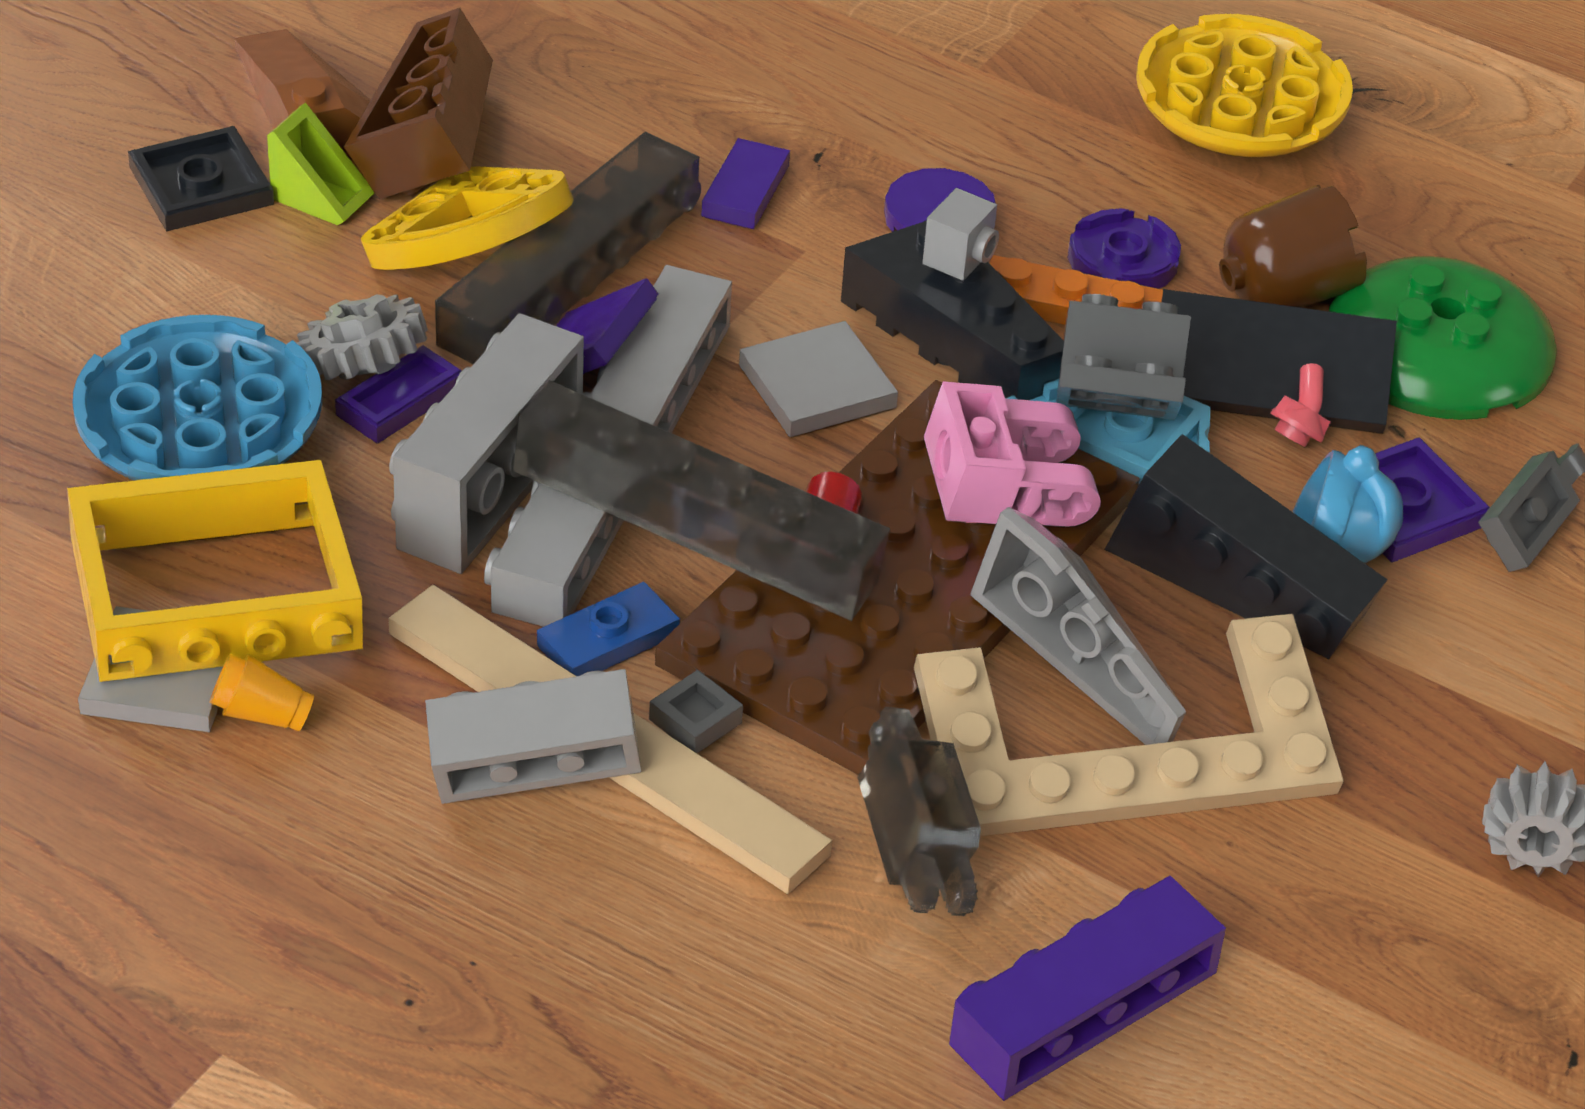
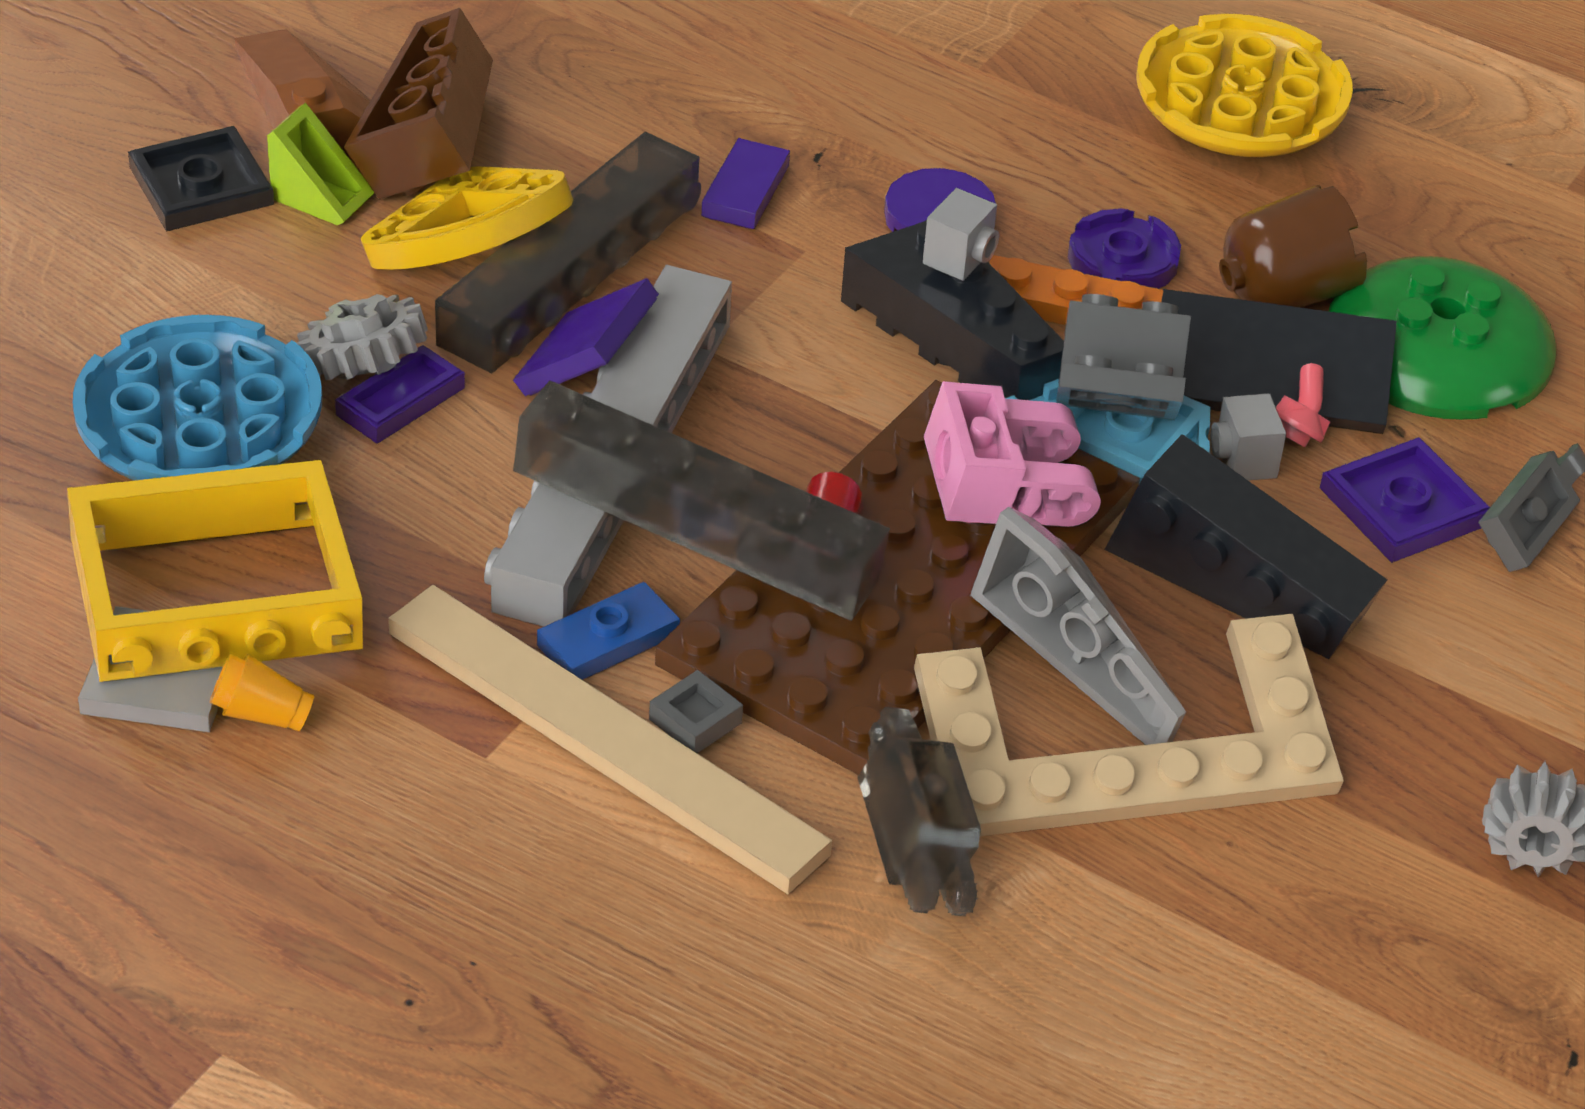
(458, 465): light grey brick -> none
(532, 736): light grey brick -> none
(818, 378): light grey tile -> none
(1085, 986): dark purple brick -> none
(1249, 436): none -> light grey plate
(1352, 503): dark azure piece -> none

